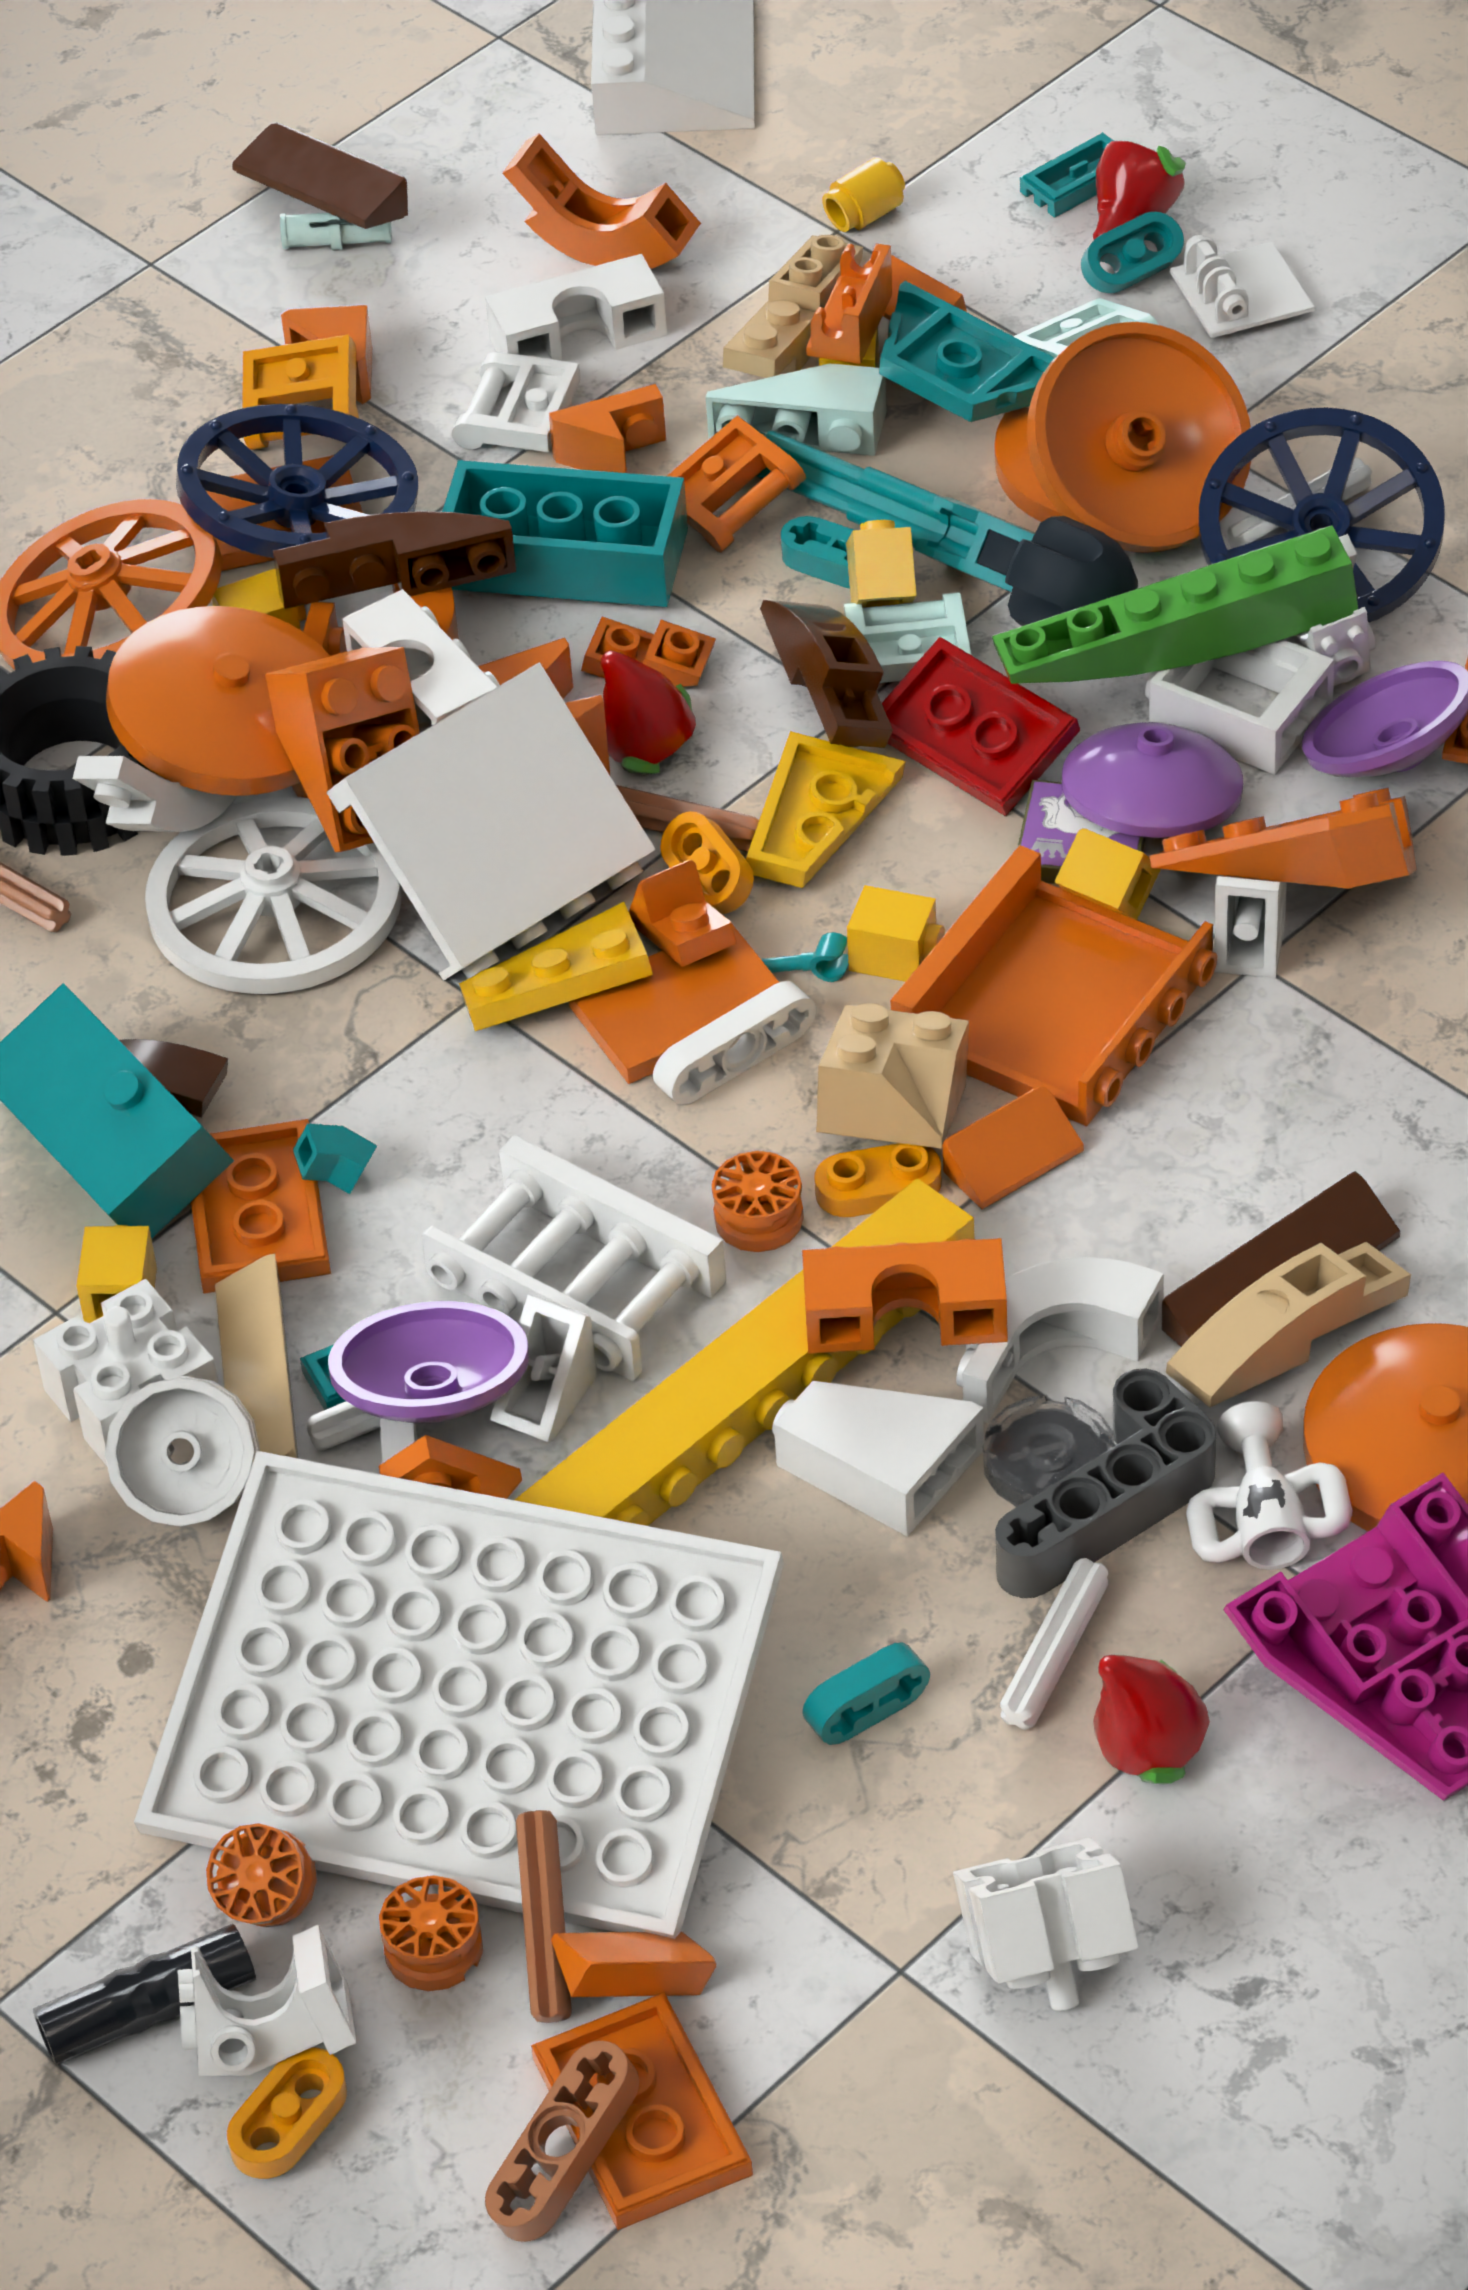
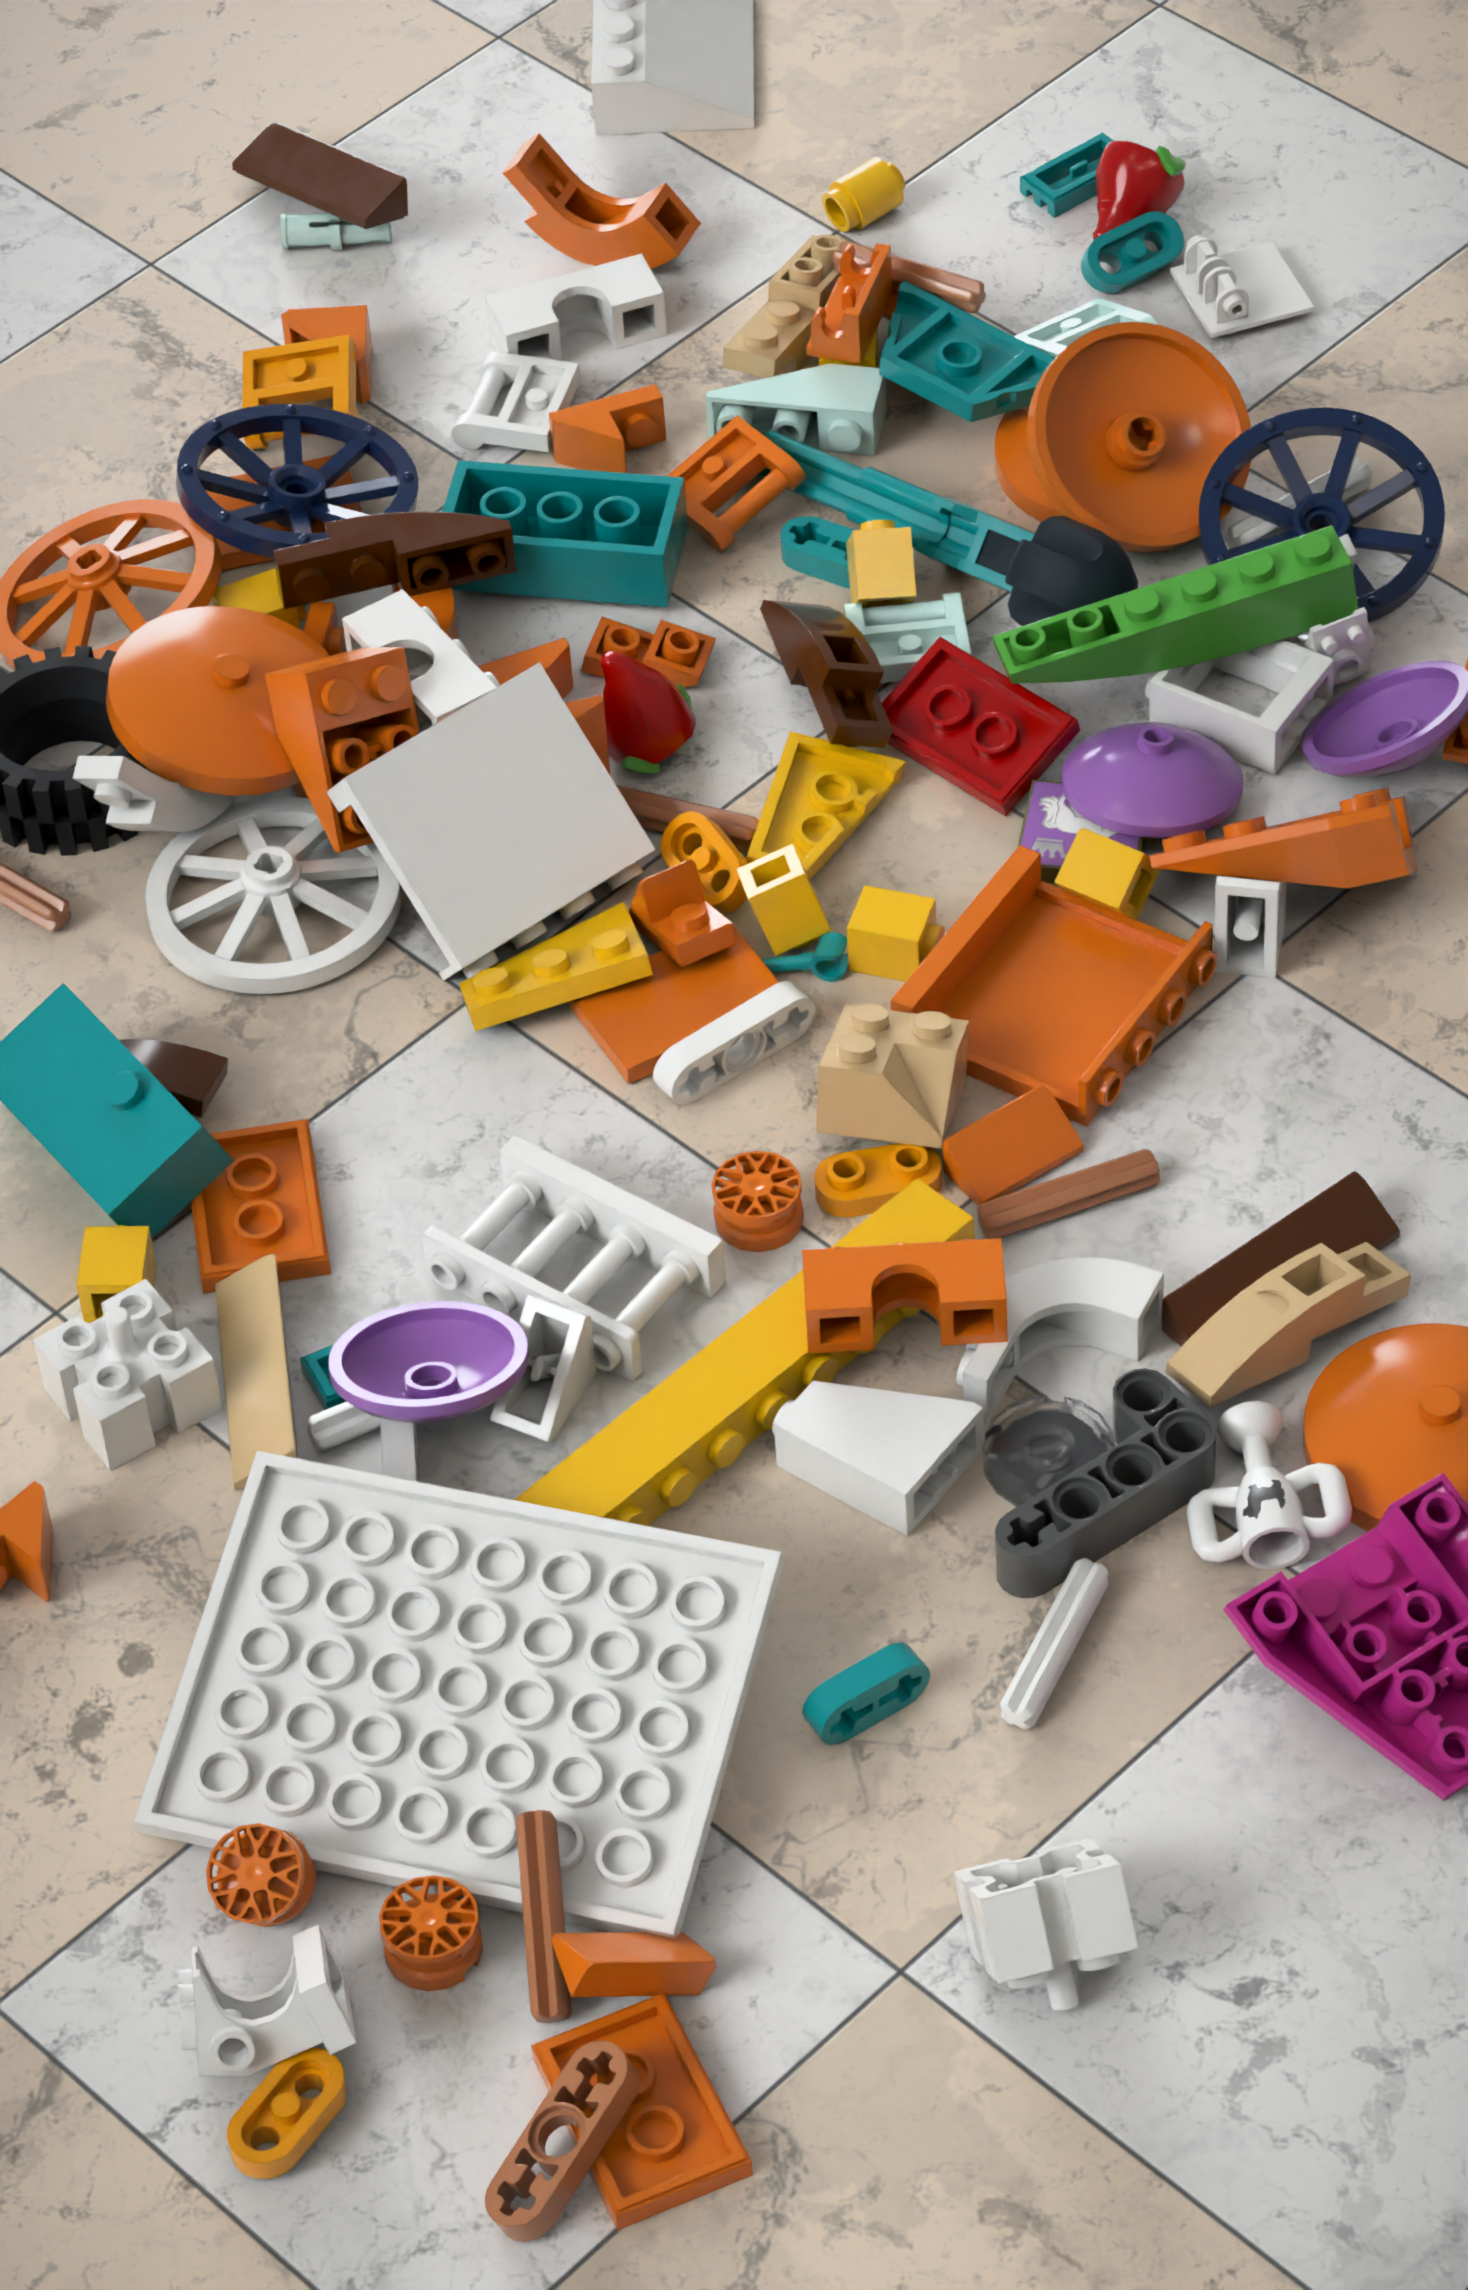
(137, 1996): black axle -> none
(141, 1450): white wheel -> none
(332, 1155): teal piece -> none
(452, 1467): orange slope -> none
(784, 900): none -> yellow brick
(951, 287): none -> nougat axle
(1068, 1194): none -> nougat axle
(1148, 1718): red hat -> none

